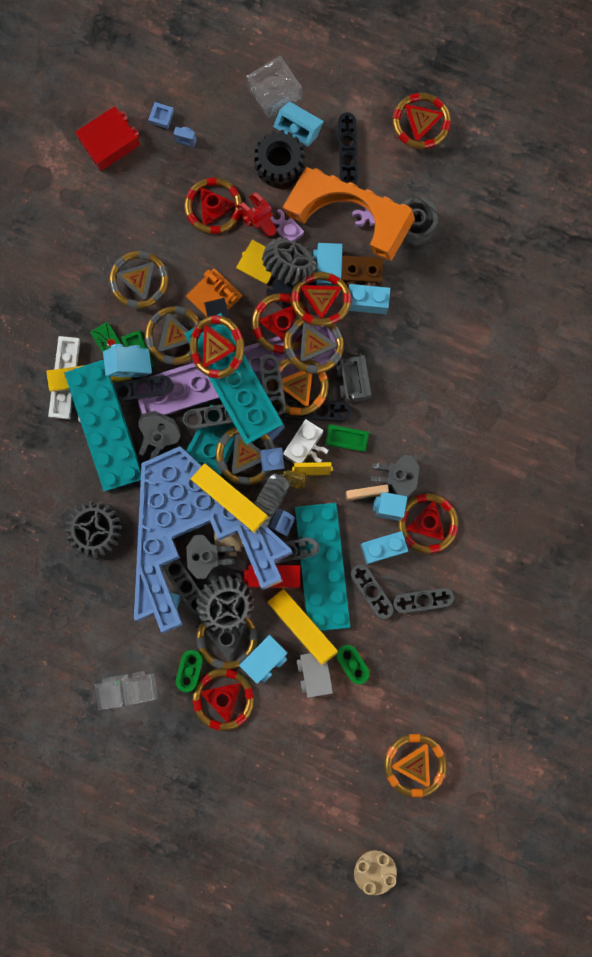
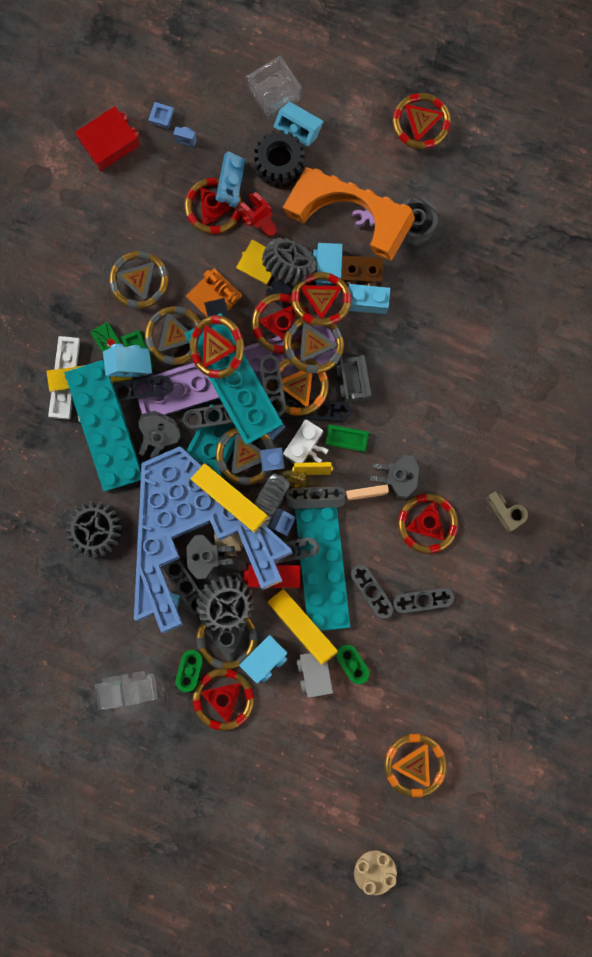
(230, 179): none -> dark azure plate
(287, 229): lavender plate -> none
(323, 502): none -> dark grey beam
(347, 151): black beam -> none
(384, 547): medium azure brick -> none
(390, 506): medium azure brick -> none
(498, 504): none -> dark tan plate

